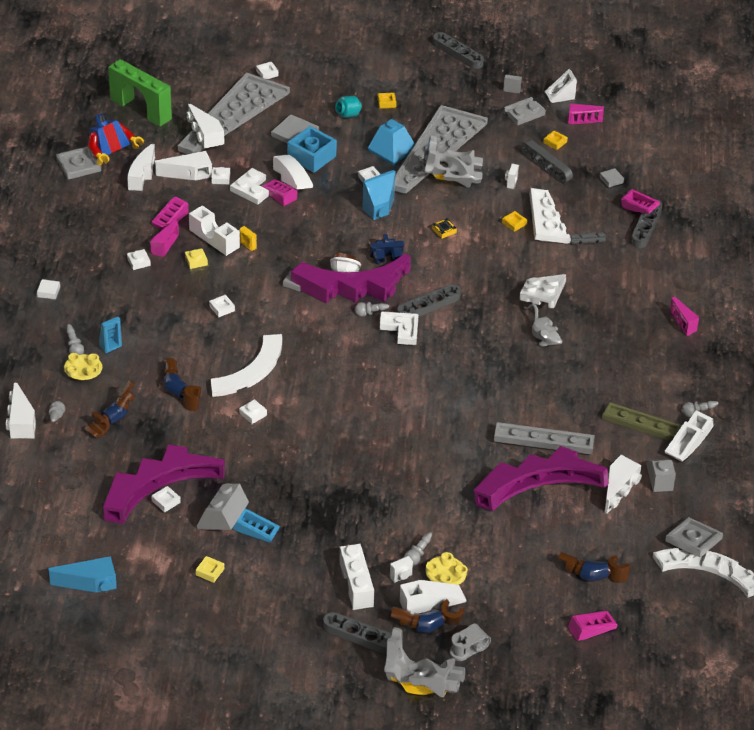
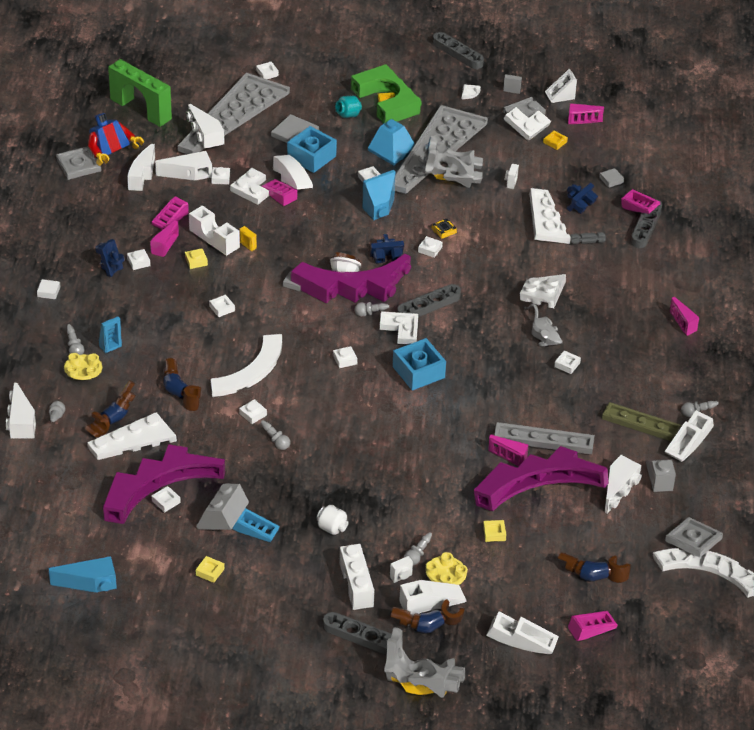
(110, 256): none -> dark blue hips
(143, 432): none -> white wing
(281, 441): none -> light grey bar
(332, 519): none -> white head
(345, 357): none -> white plate
(383, 79): none -> bright green arch
(419, 364): none -> dark azure brick
(430, 246): none -> white plate
(469, 642): light grey piece -> none
(470, 91): none -> white tile
(494, 530): none -> light yellow plate
(514, 221): yellow tile -> none
(514, 451): none -> dark pink slope
(522, 634): none -> white slope
(527, 126): none -> white plate
(558, 170): dark grey beam -> none
(567, 362): none -> white plate
(579, 195): none -> dark blue hips

